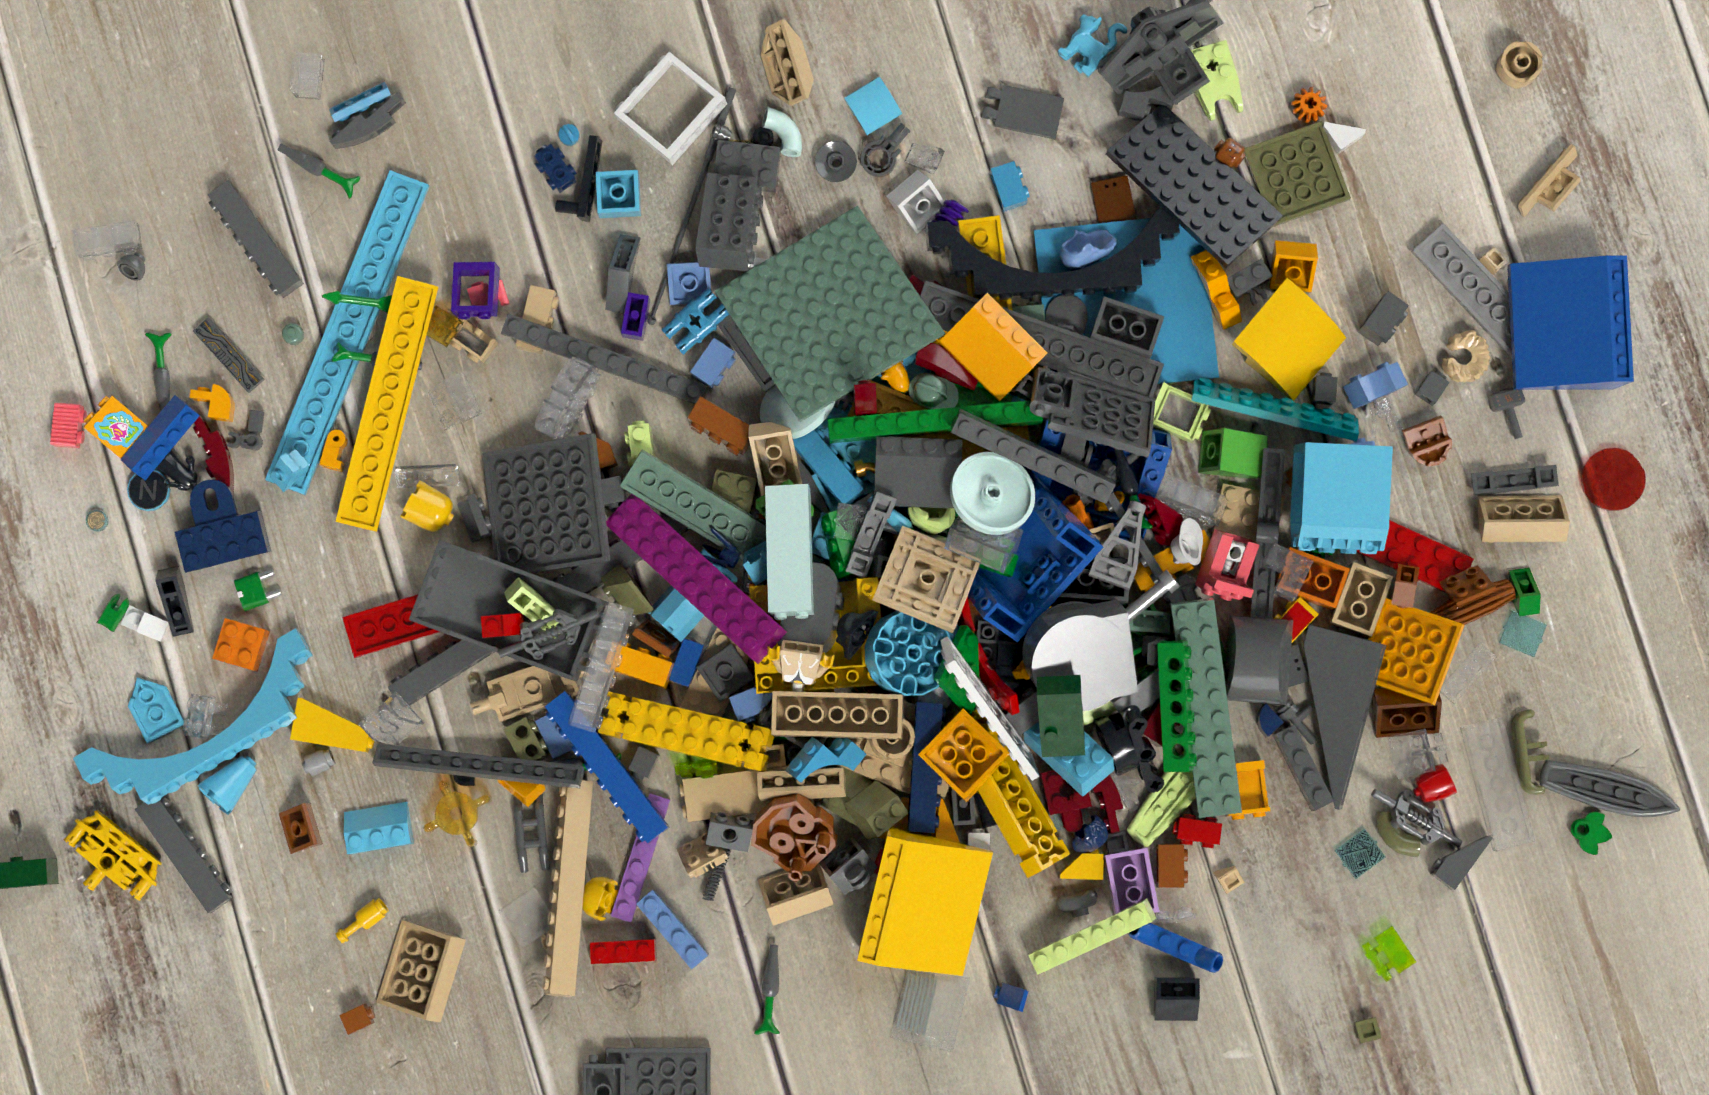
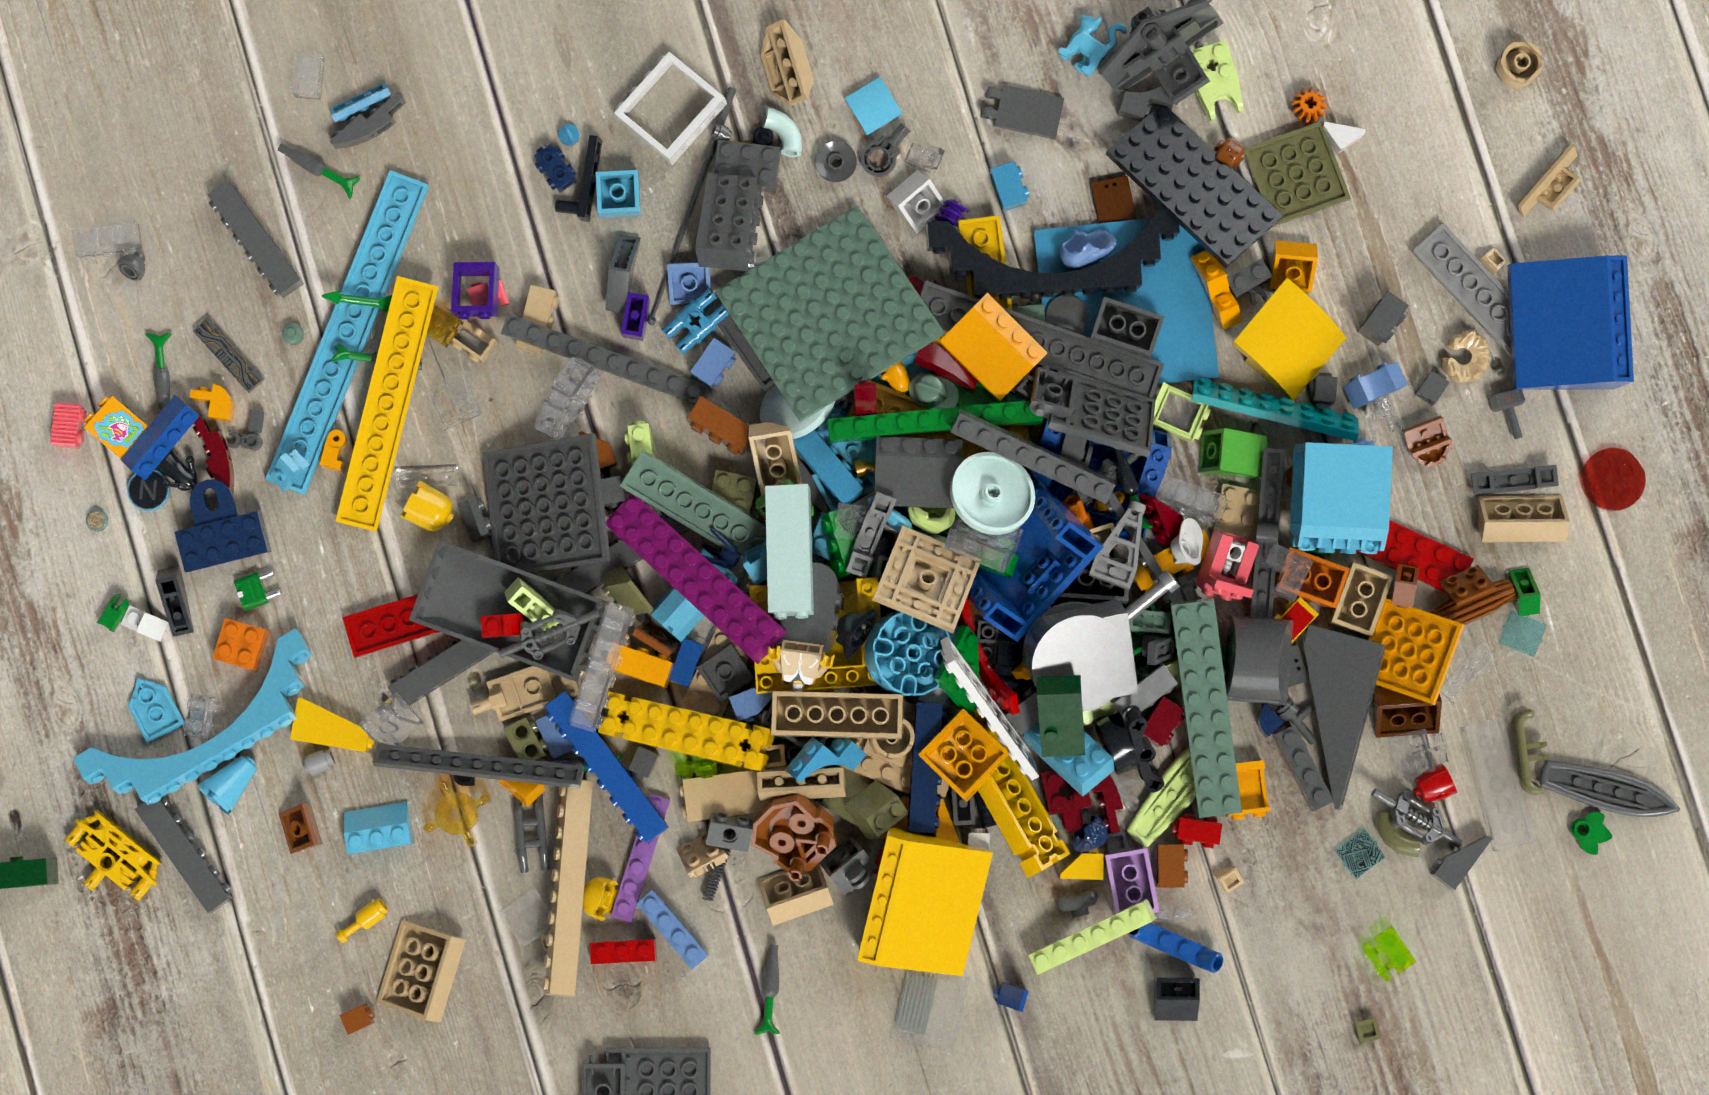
(1169, 716): green brick -> none

